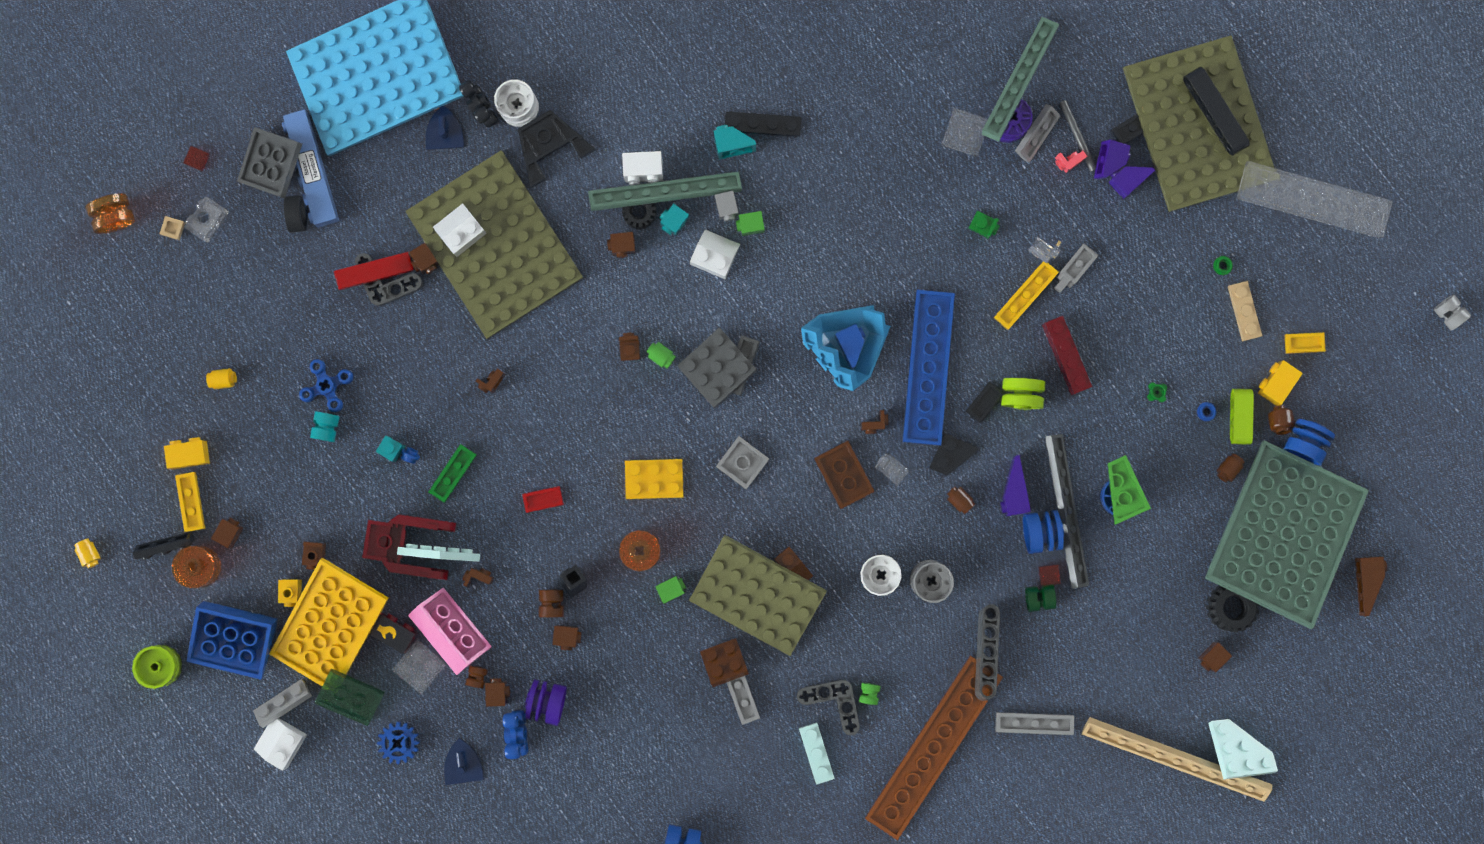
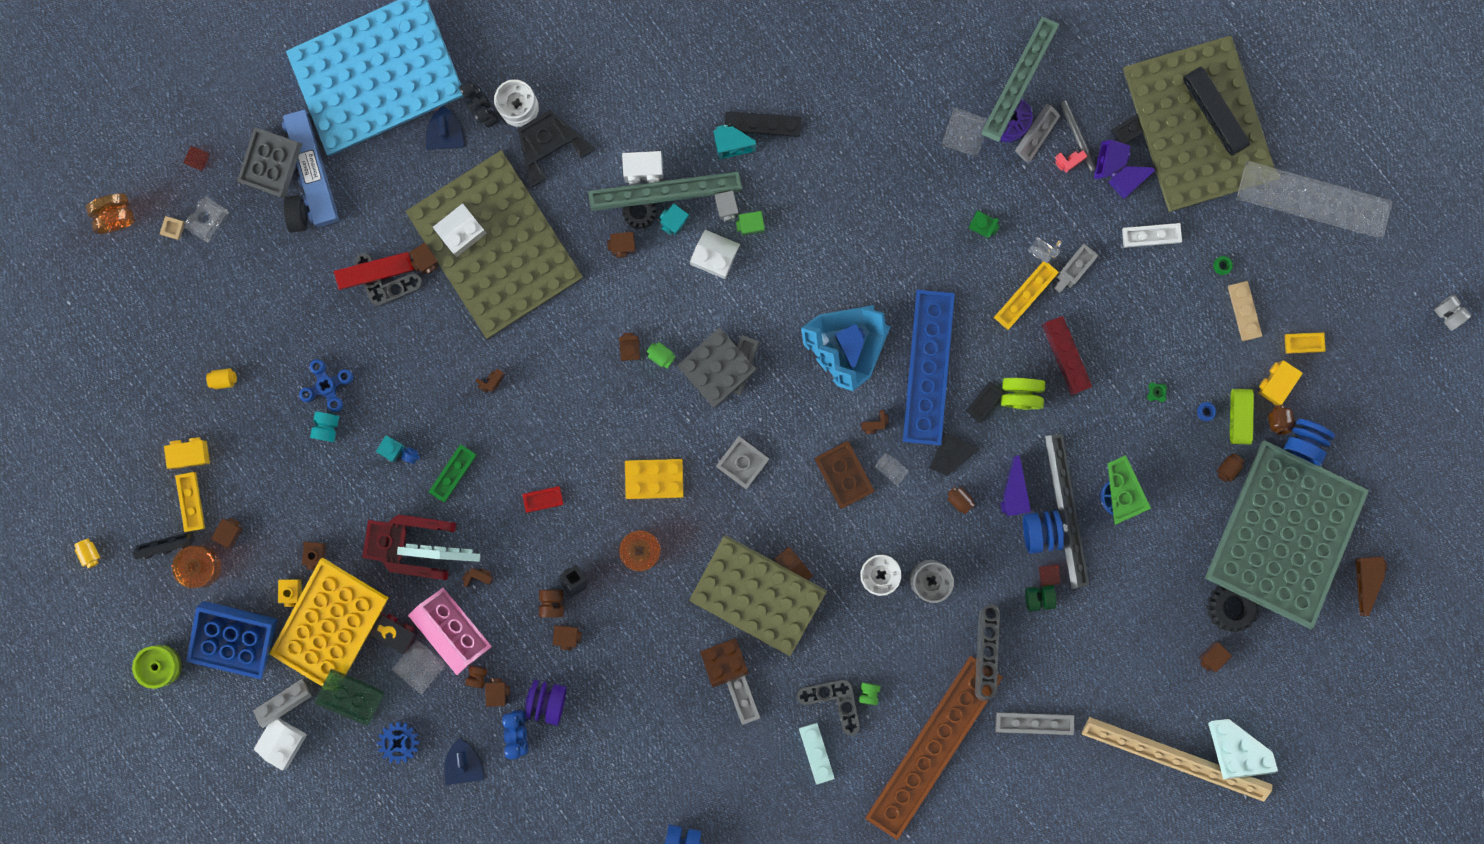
(671, 589): bright green brick -> none
(1151, 235): none -> white plate

